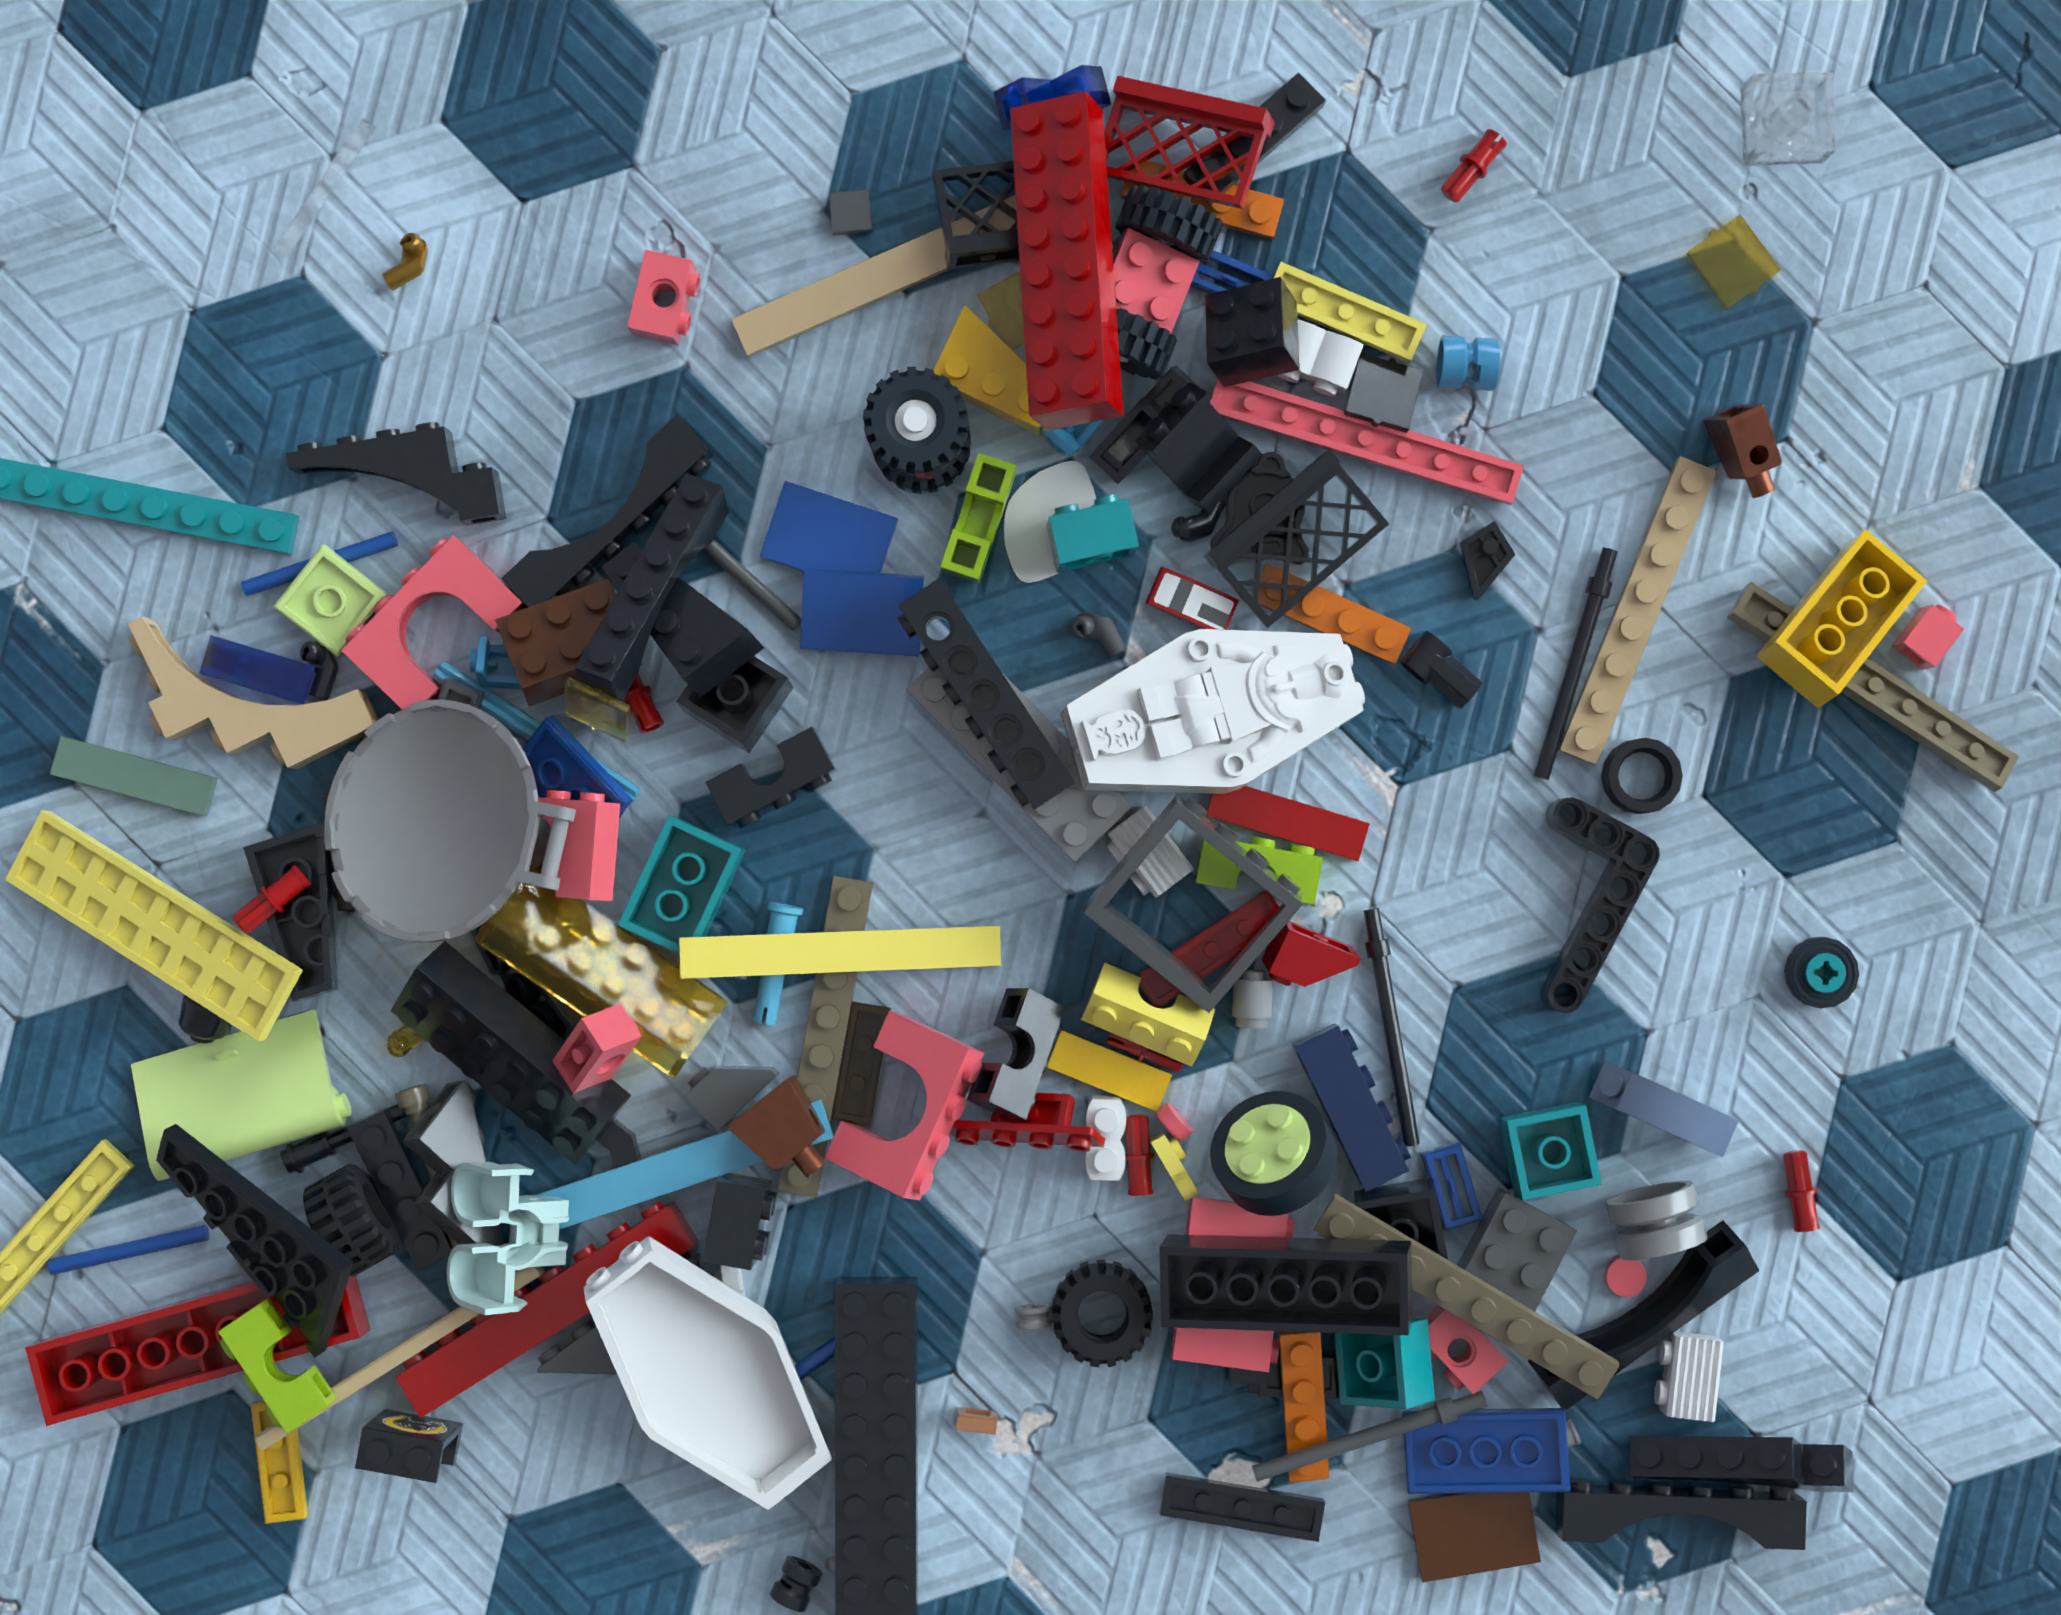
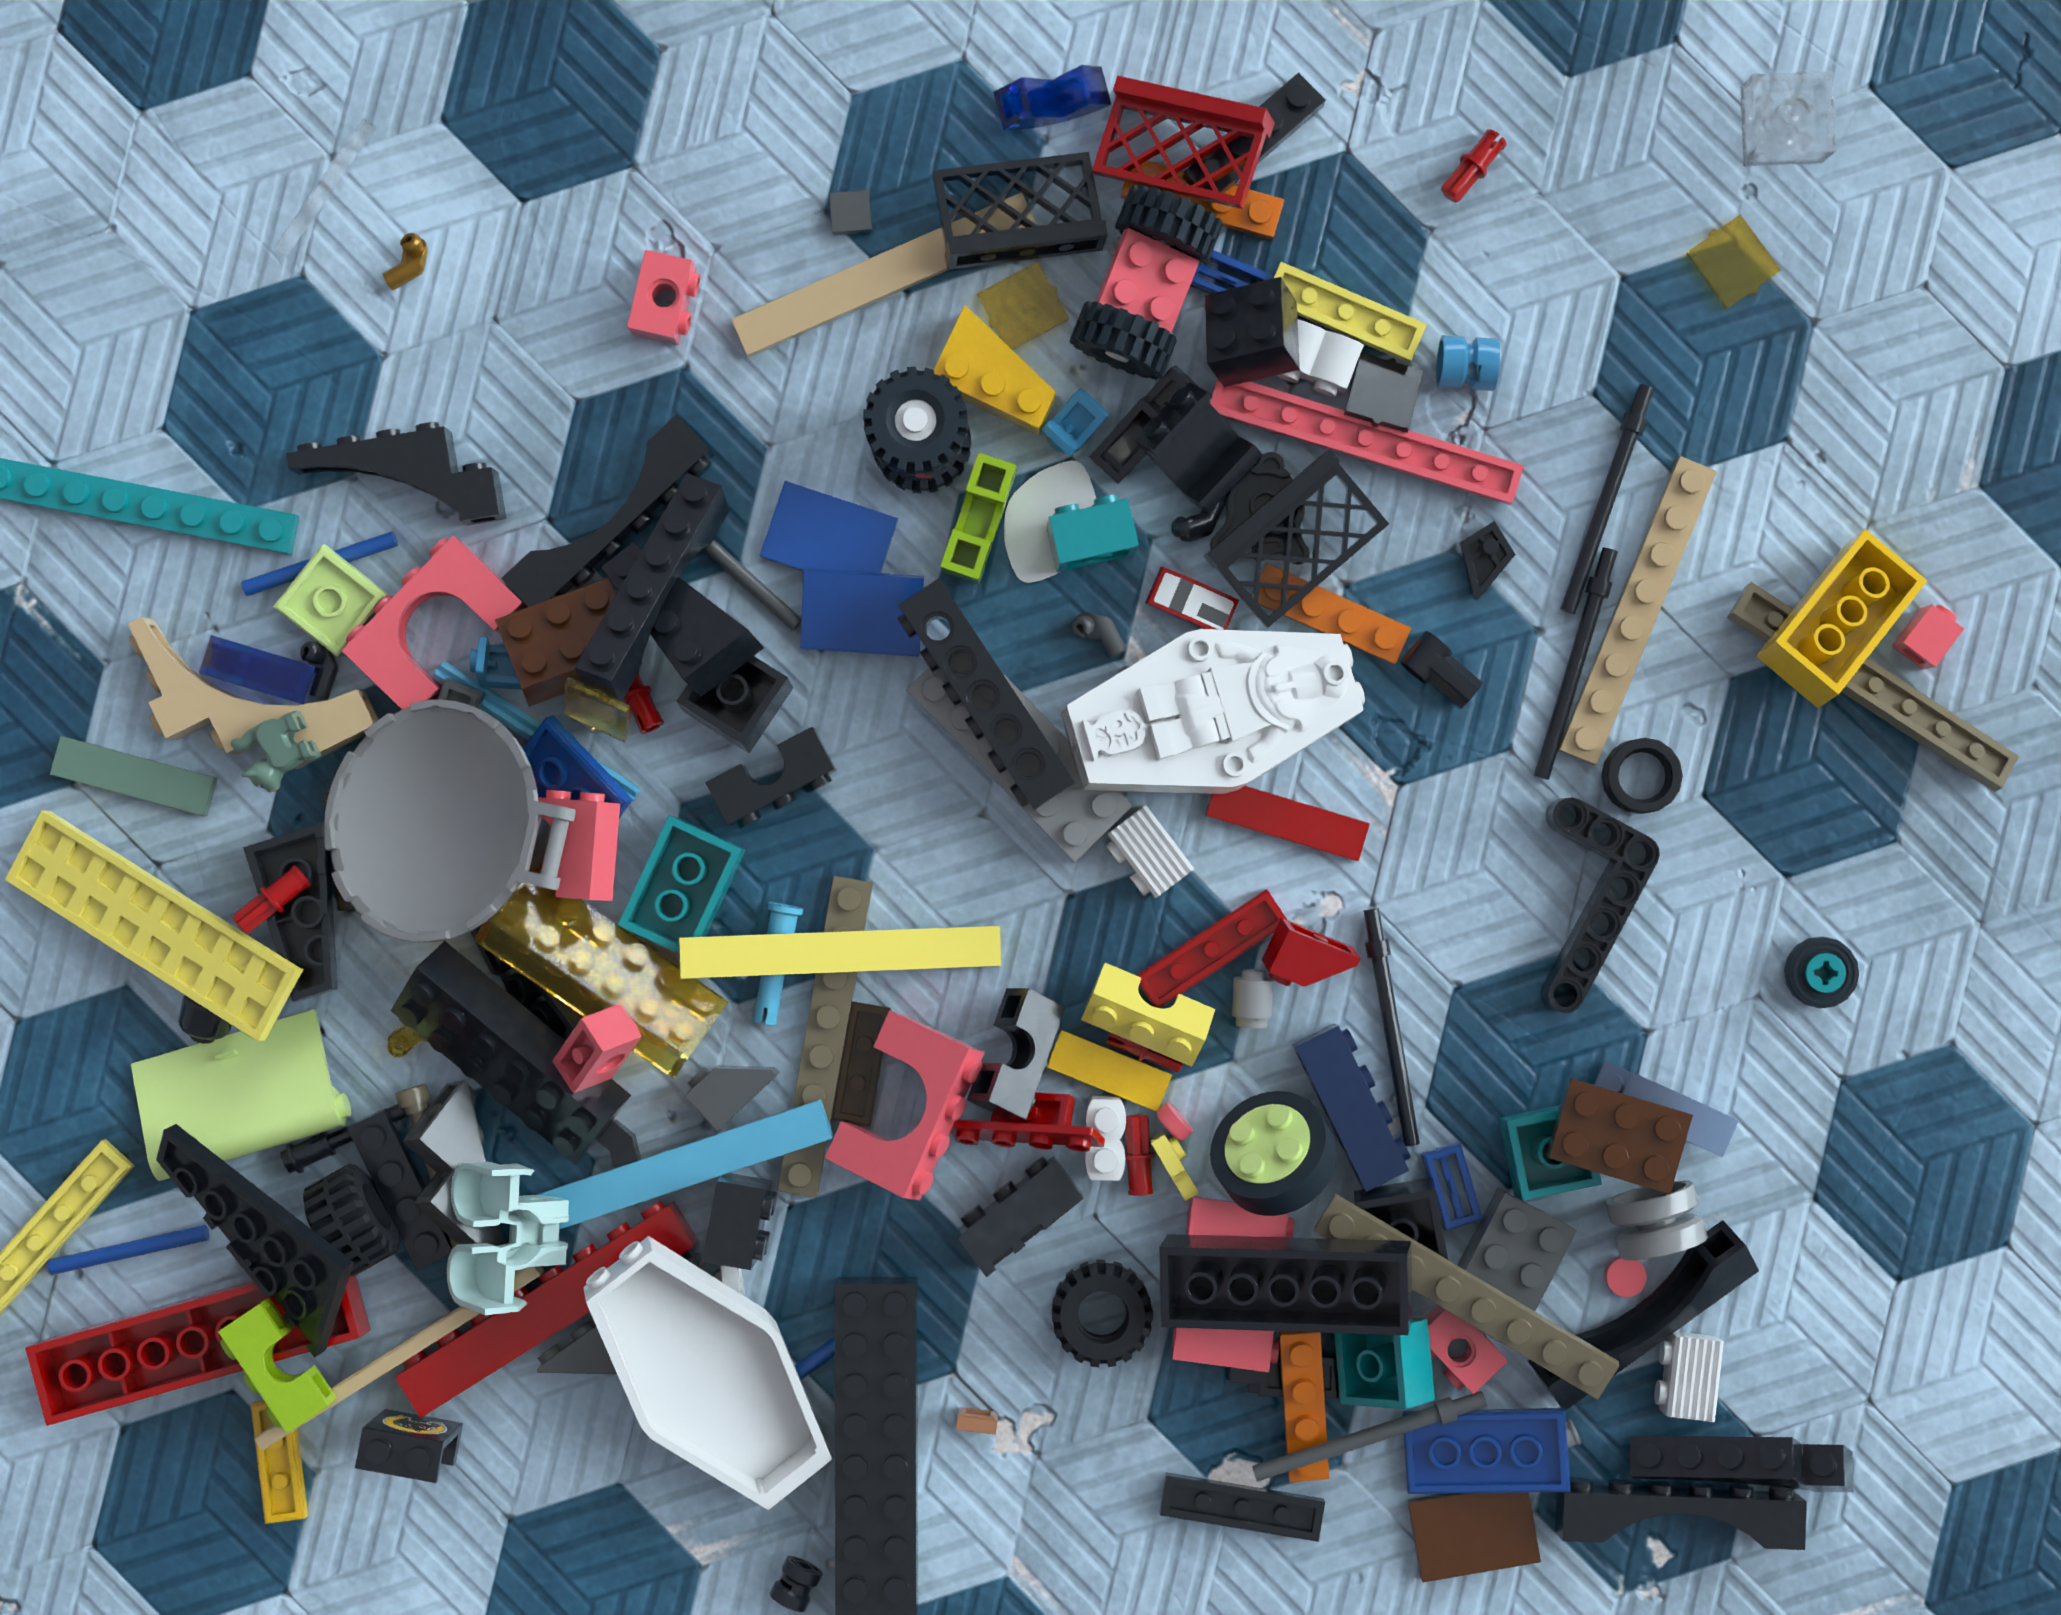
(280, 747): none -> sand green animal
(782, 1128): copper torso -> none
(1018, 1213): none -> black wedge
(1033, 1316): light grey bush -> none
(1066, 262): red brick -> none
(1151, 951): dark grey window -> none
(1298, 864): lime arch -> none
(1619, 1135): none -> reddish brown brick
(1632, 427): none -> black bar
(1745, 445): copper torso -> none
(1800, 1191): red axle -> none

